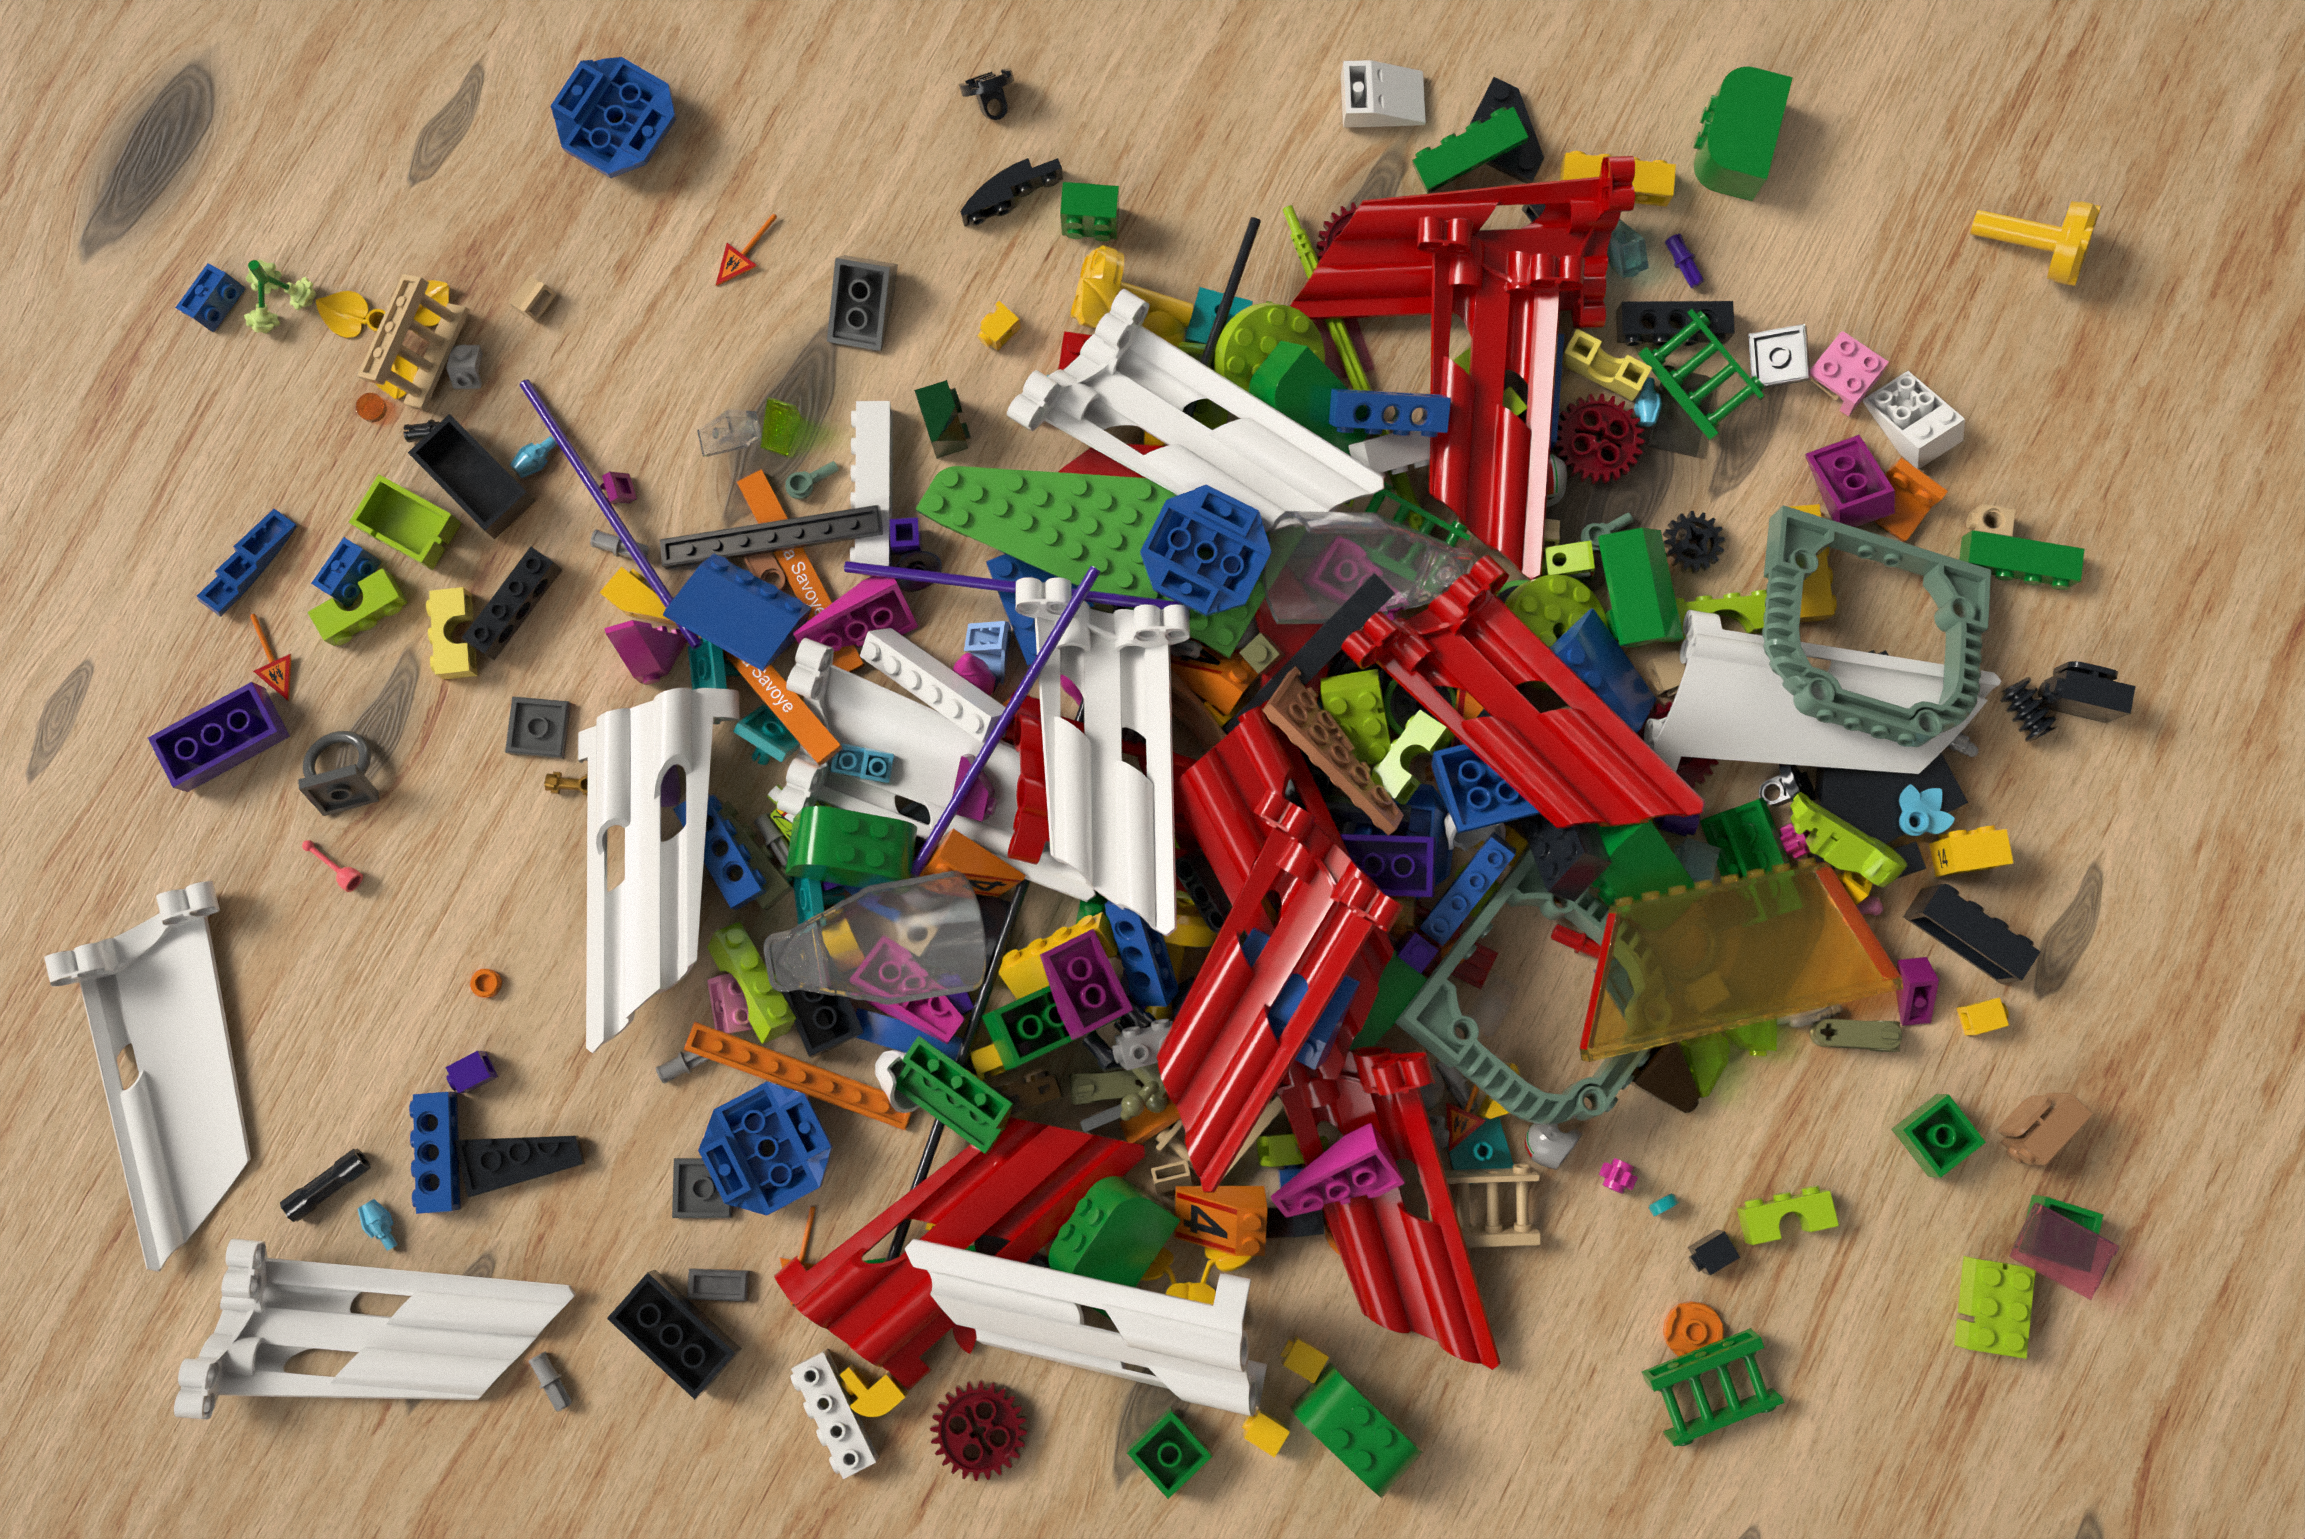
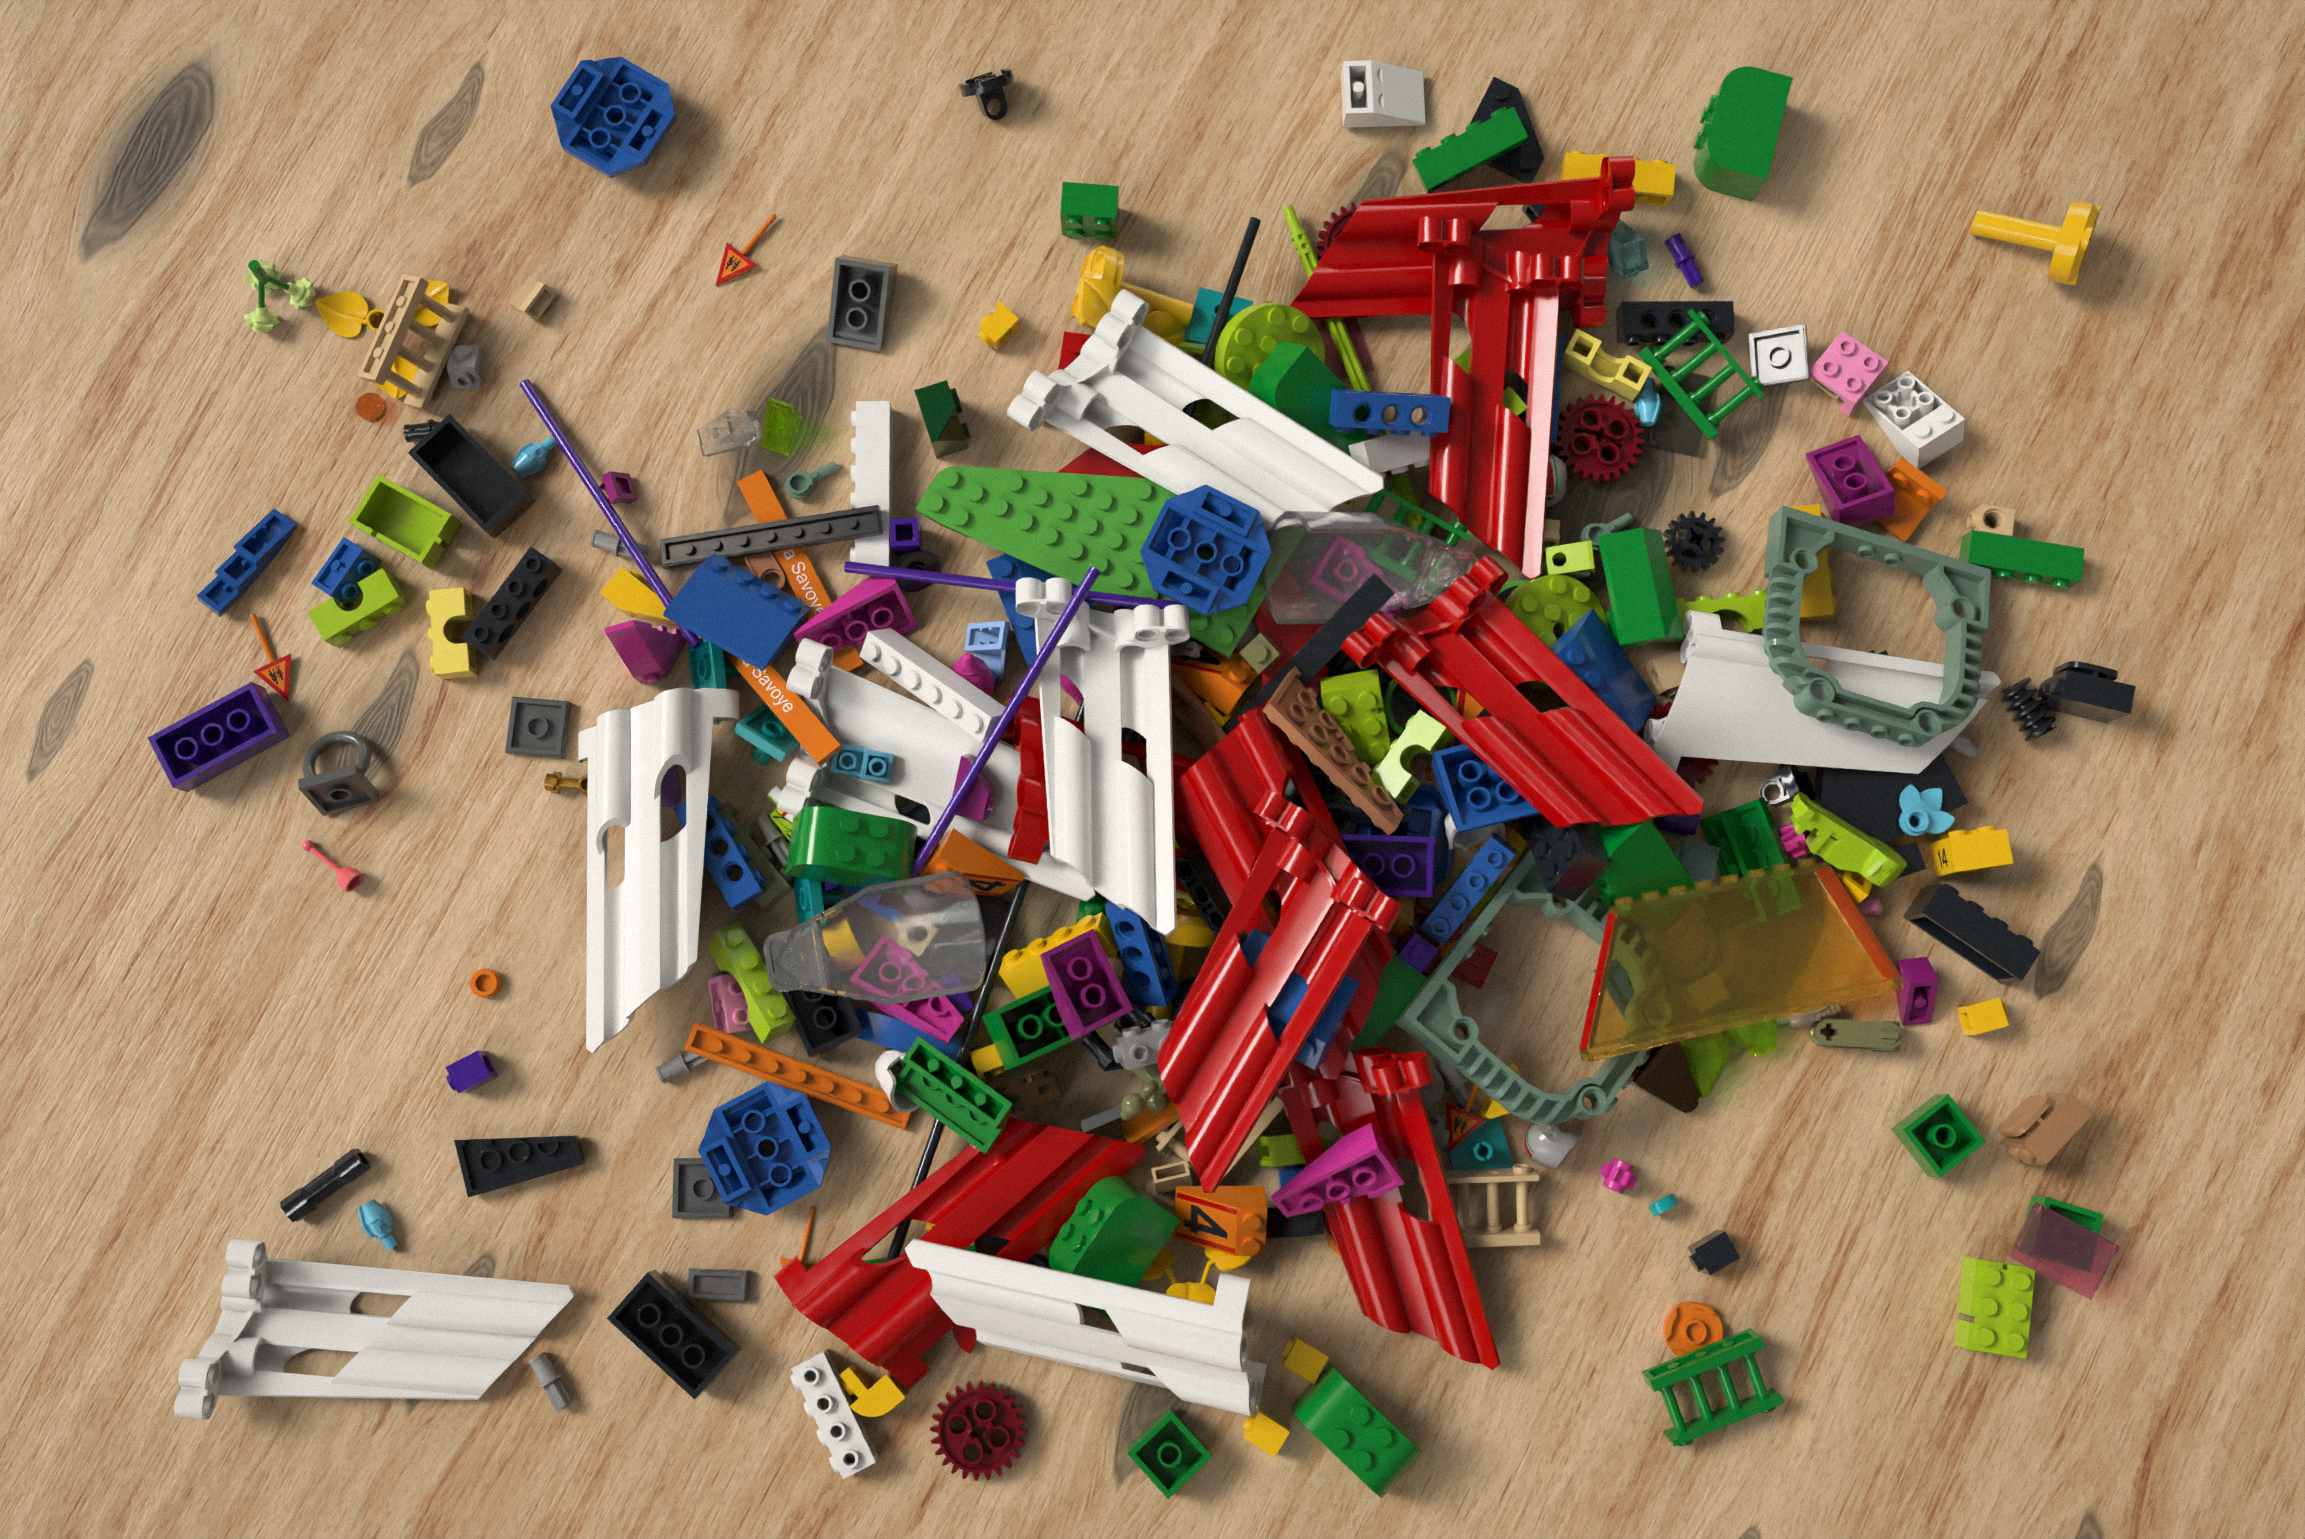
(184, 1115): white panel -> none
(210, 297): blue bracket -> none
(446, 1166): blue brick -> none
(998, 193): black slope -> none
(1101, 1086): olive piece -> none
(1575, 940): red axle -> none
(1762, 1219): lime arch -> none

